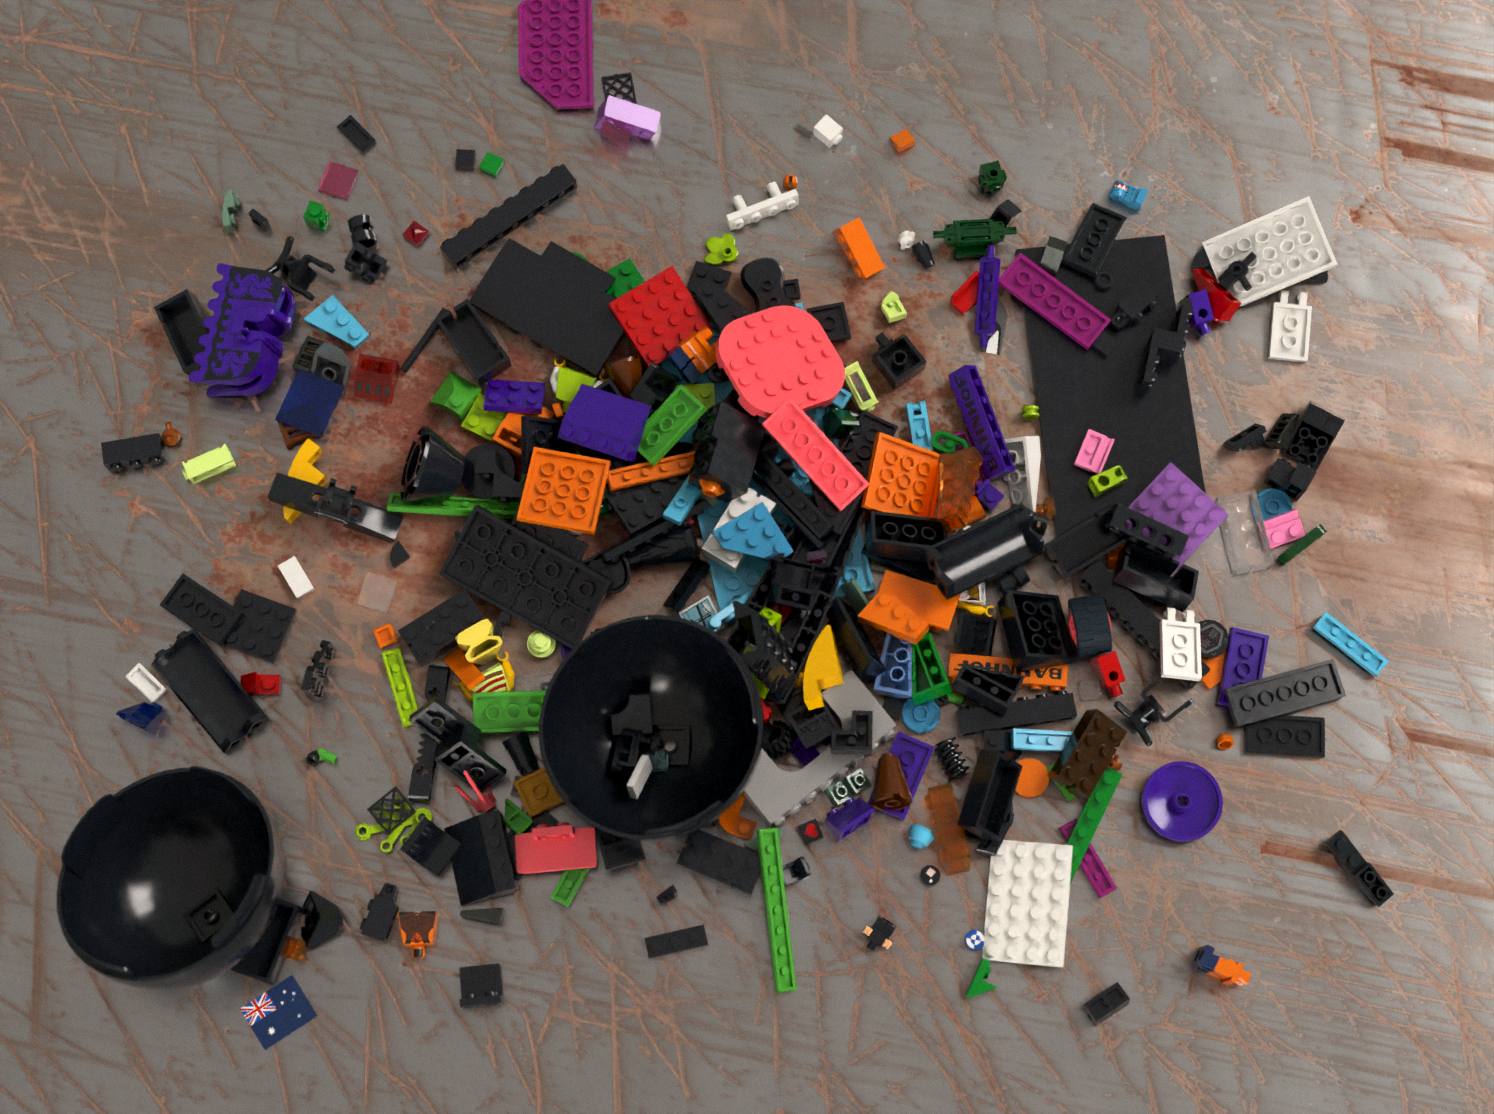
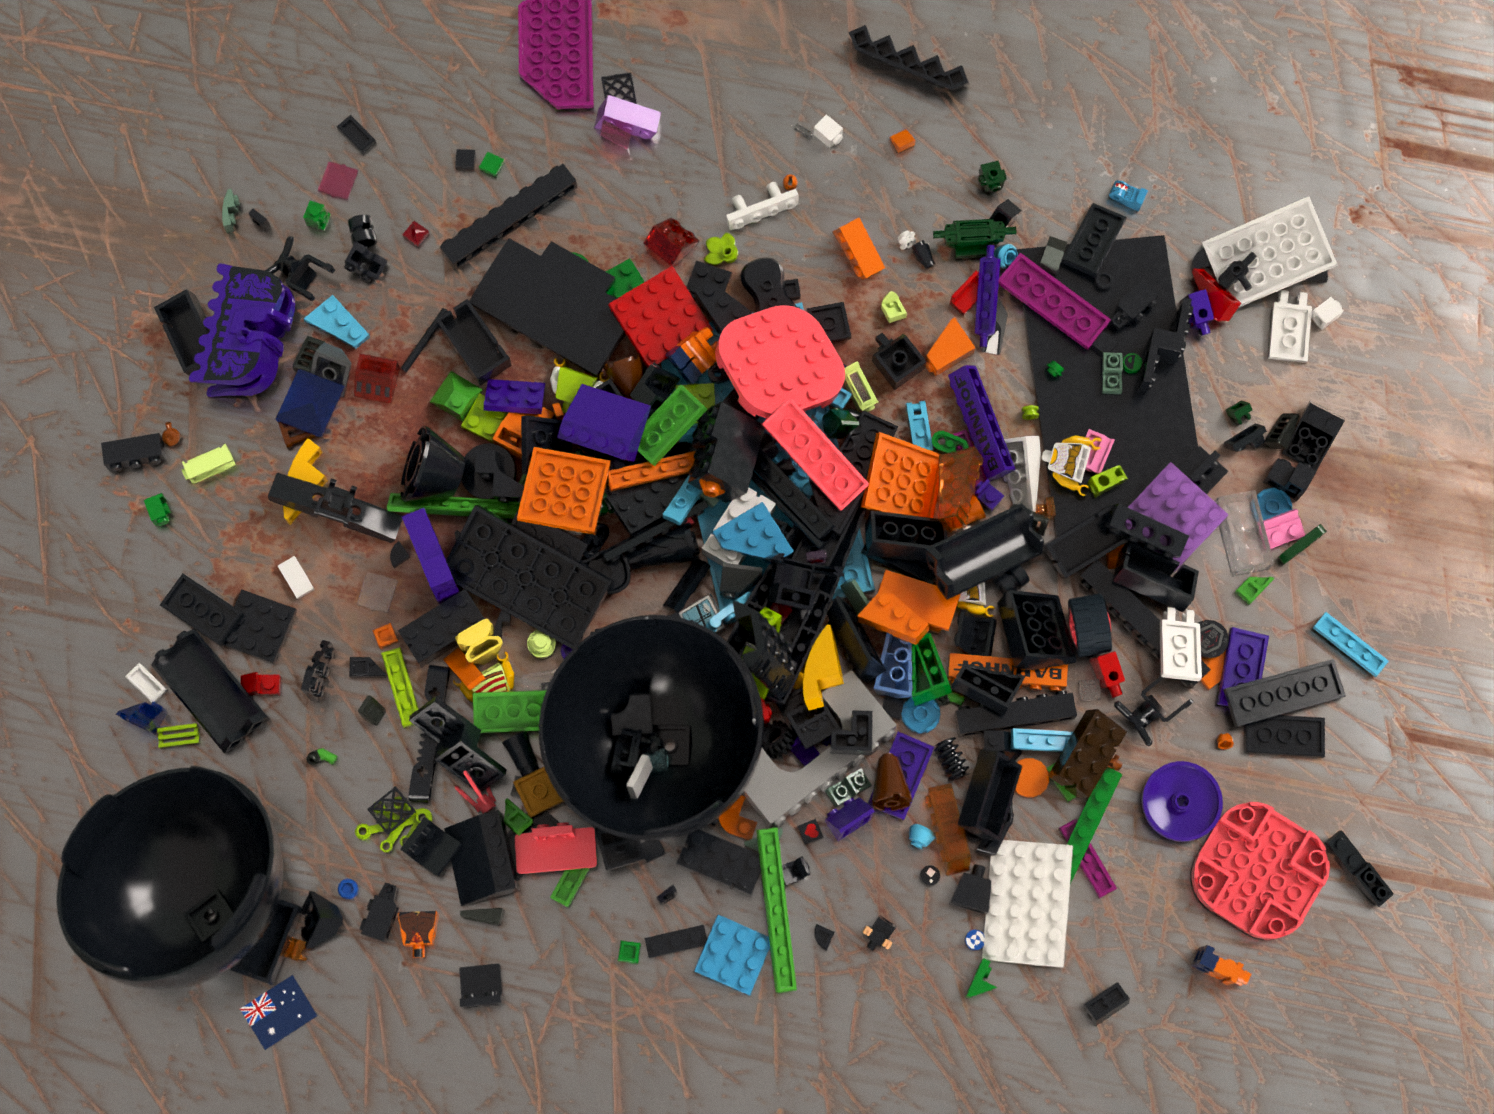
(158, 509): none -> green brick
(161, 737): none -> lime tile
(348, 889): none -> blue tile
(365, 668): none -> black tile
(371, 710): none -> pearl dark grey slope
(430, 555): none -> dark purple tile
(596, 541): none -> black plate
(629, 952): none -> green tile
(652, 850): none -> black tile
(670, 241): none -> clear red slope
(733, 955): none -> dark azure plate
(738, 579): none -> dark grey slope
(823, 936): none -> black tile
(908, 60): none -> black brick
(949, 349): none -> orange slope
(973, 891): none -> black torso
(1007, 254): none -> medium azure cone
(1054, 368): none -> green plate
(1069, 461): none -> torso
(1112, 373): none -> sand green slope
(1132, 363): none -> green tile
(1203, 469): none -> black bracket
(1238, 410): none -> dark green tile
(1253, 587): none -> bright green tile
(1260, 871): none -> coral plate
(1326, 313): none -> white brick

